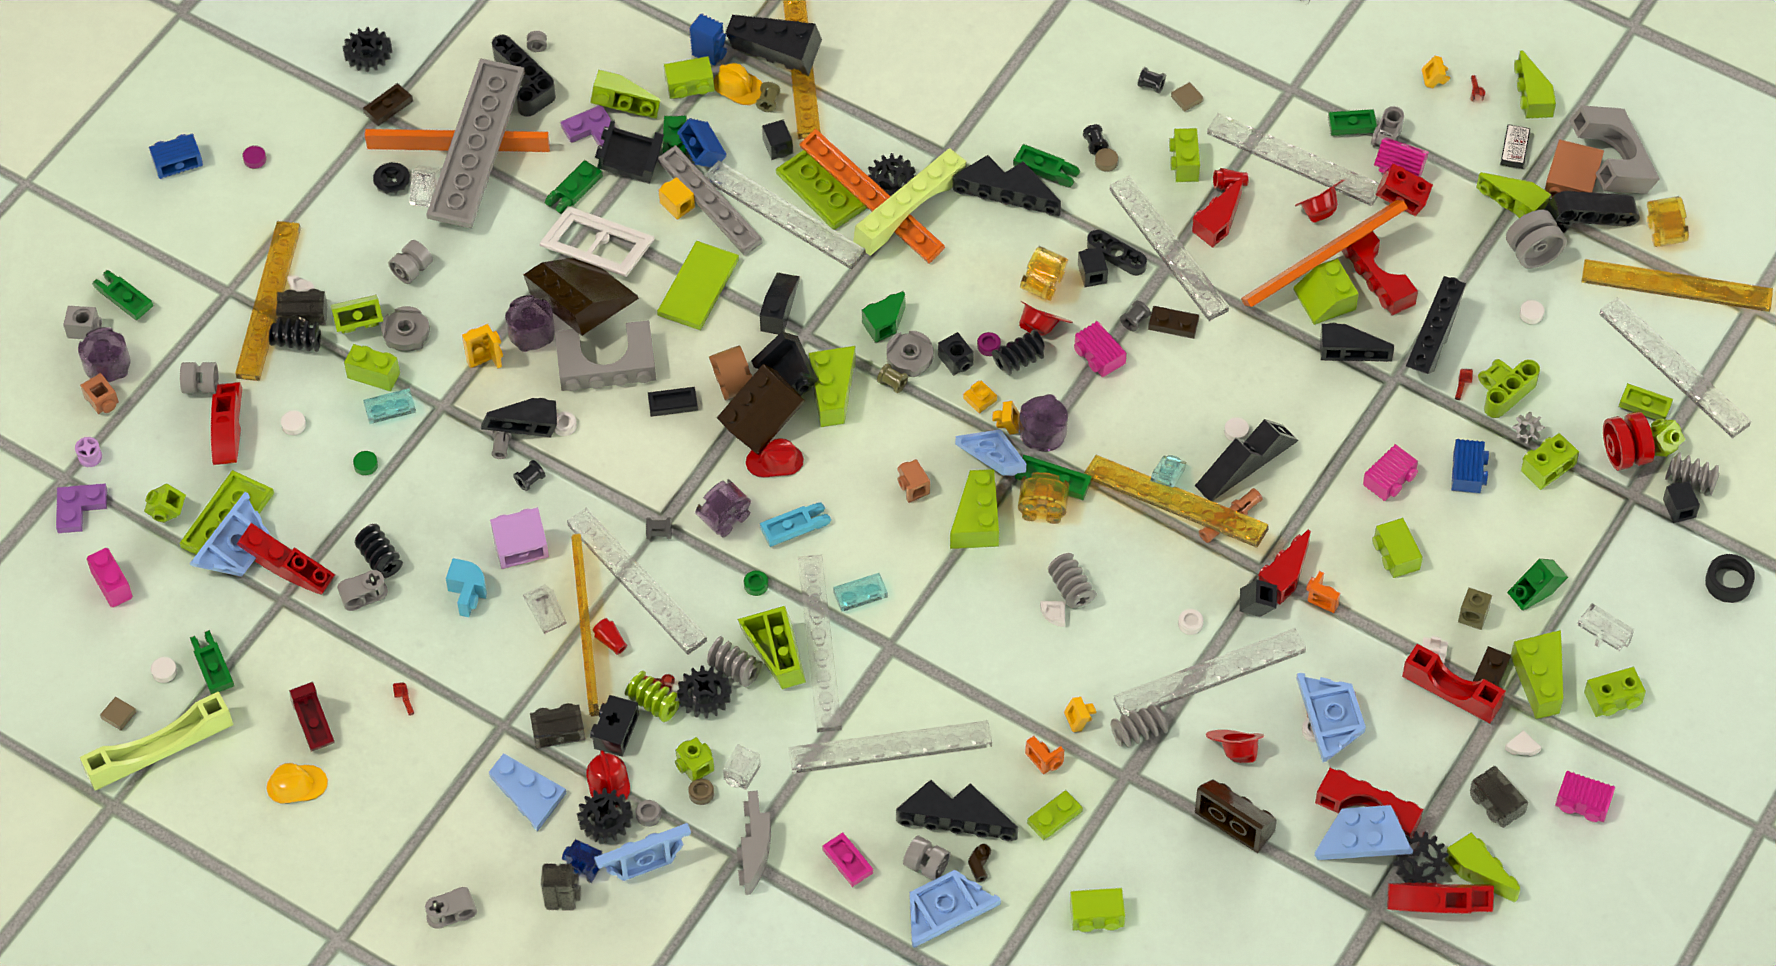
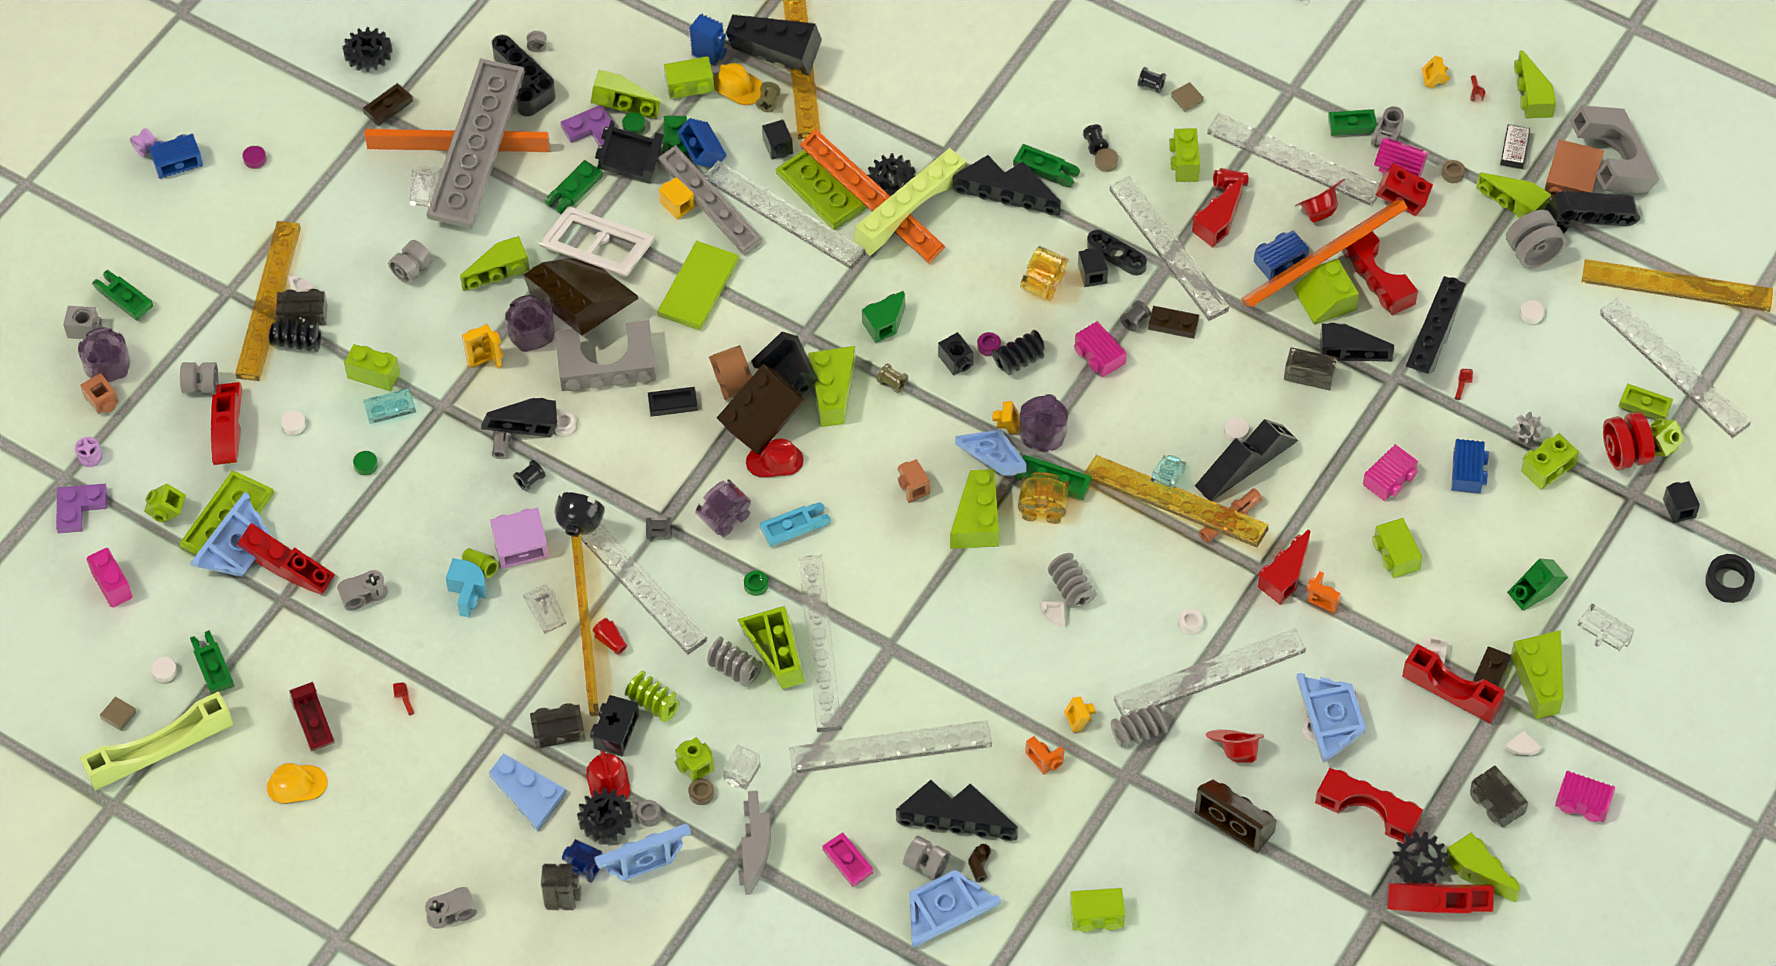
(143, 141): none -> lavender wheel
(357, 313): lime brick -> none
(378, 550): black piece -> none
(391, 170): black gear -> none
(409, 339): light grey plate -> none
(484, 561): none -> lime cone
(499, 262): none -> lime slope
(577, 514): none -> black cylinder
(634, 123): none -> green tile
(666, 678): clear red hand -> none
(704, 691): black gear -> none
(778, 303): black slope -> none
(860, 592): clear light blue plate -> none
(913, 364): light grey plate -> none
(980, 396): yellow tile -> none
(1039, 320): red piece -> none
(1054, 815): lime plate -> none
(1258, 598): black brick -> none
(1280, 254): none -> blue brick
(1310, 368): none -> clear smoke brick
(1364, 834): light blue wing -> none
(1453, 171): none -> dark tan tile
(1475, 608): olive brick -> none
(1501, 378): lime piece -> none
(1614, 692): lime brick -> none
(1667, 221): clear yellow brick -> none
(1693, 472): light grey piece -> none

